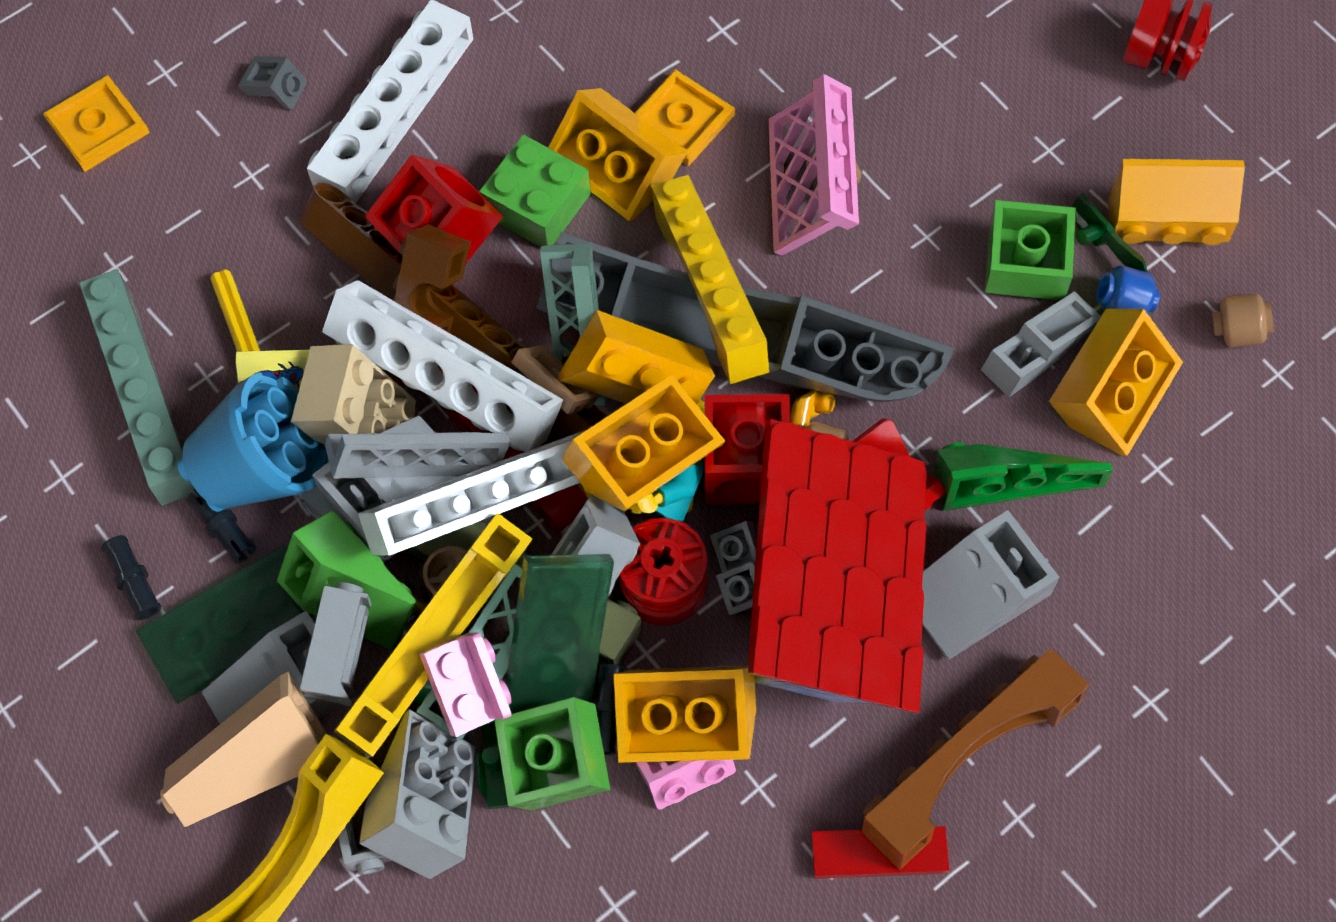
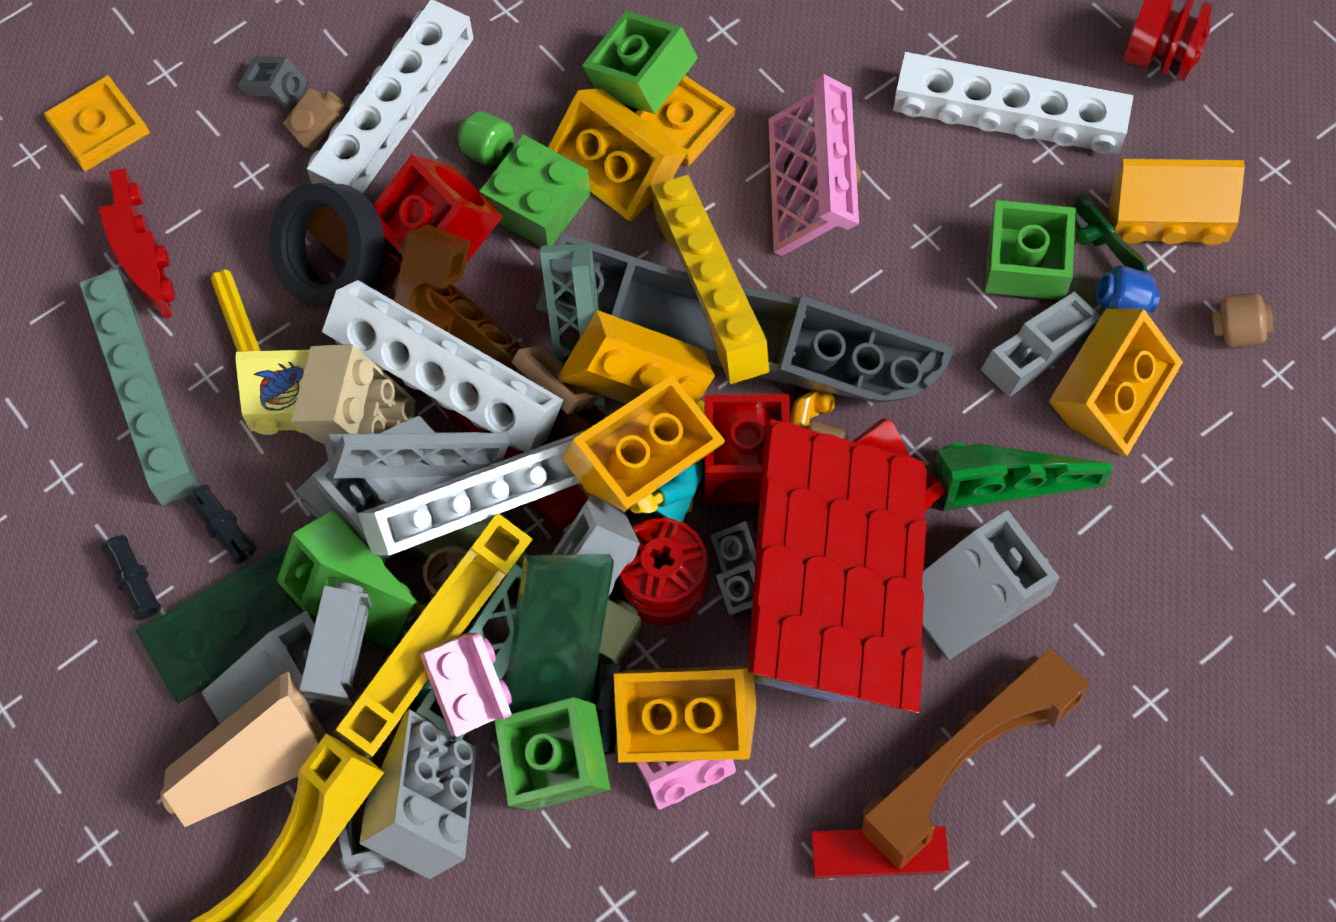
(136, 245): none -> red slope
(251, 448): dark azure cone -> none
(289, 234): none -> black tyre
(315, 117): none -> medium nougat bracket
(485, 138): none -> bright green head
(489, 769): dark green piece -> none
(640, 61): none -> bright green brick
(1029, 94): none -> white brick

